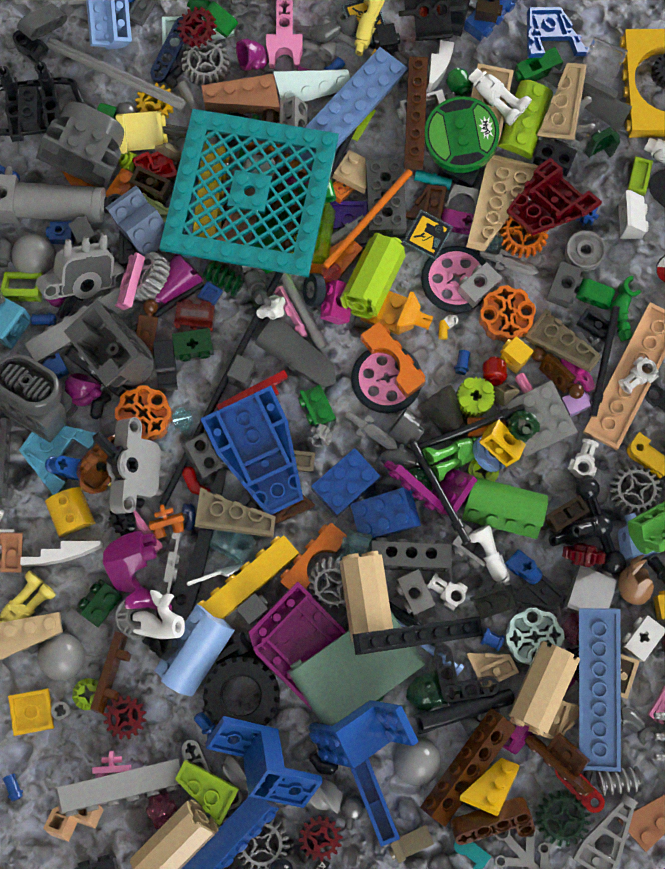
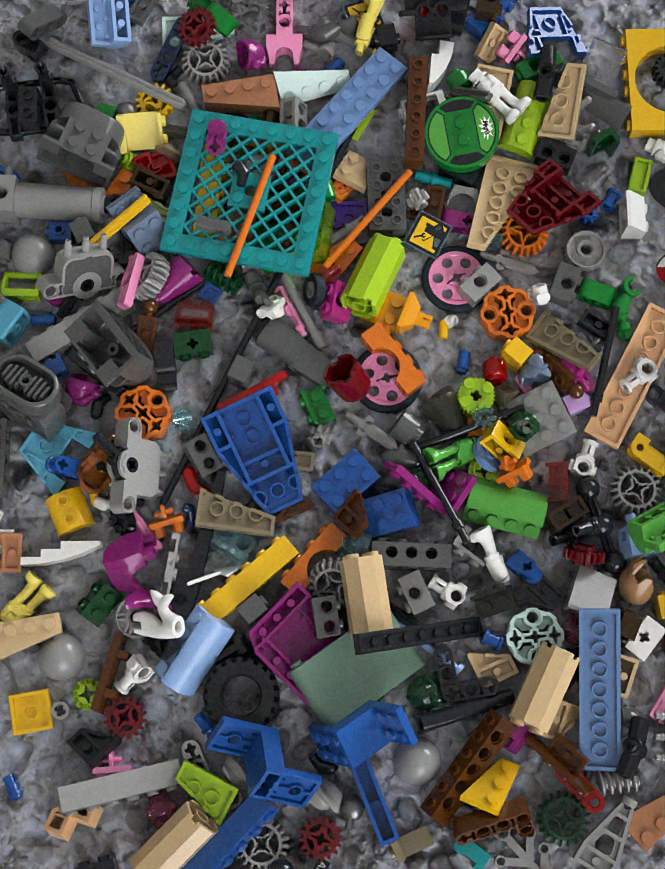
(93, 746): none -> black wing
(99, 502): none -> white arm
(122, 219): none -> yellow axle
(137, 671): none -> white connector
(213, 225): none -> dark grey bar
(216, 137): none -> magenta piece
(242, 171): none -> black arm
(250, 215): none -> orange piece
(320, 617): none -> dark grey brick
(347, 378): none -> dark red cylinder
(353, 515): none -> reddish brown wing
(417, 199): none -> light grey gear
(482, 95): none -> dark grey axle
(489, 417): none -> clear light blue gear
(492, 39): none -> tan wing
(506, 54): none -> bright pink hips
(511, 468): none -> orange hips
(534, 371): none -> sand blue hair
(539, 293): none -> white plate
(547, 64): none -> black piece
(558, 482): none -> clear red window
(610, 200): none -> blue bush
(629, 624): none -> dark brown brick
(636, 736): none -> black piece

